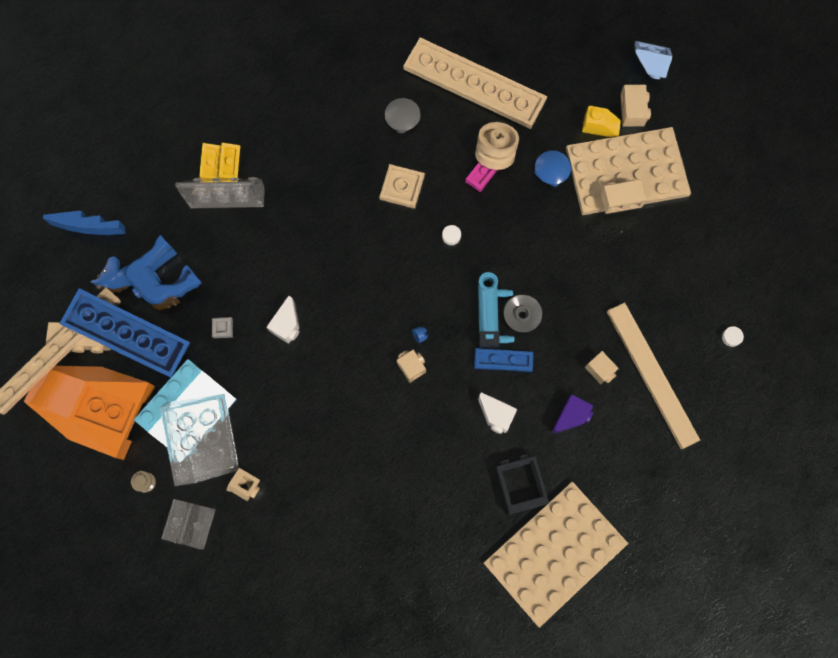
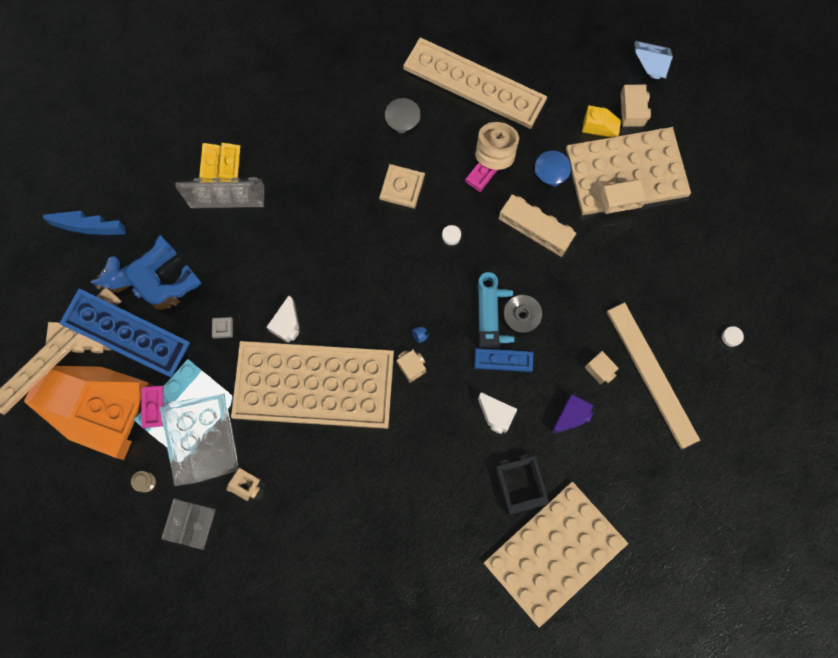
(151, 402): none -> dark pink plate
(313, 385): none -> tan plate
(537, 225): none -> tan brick

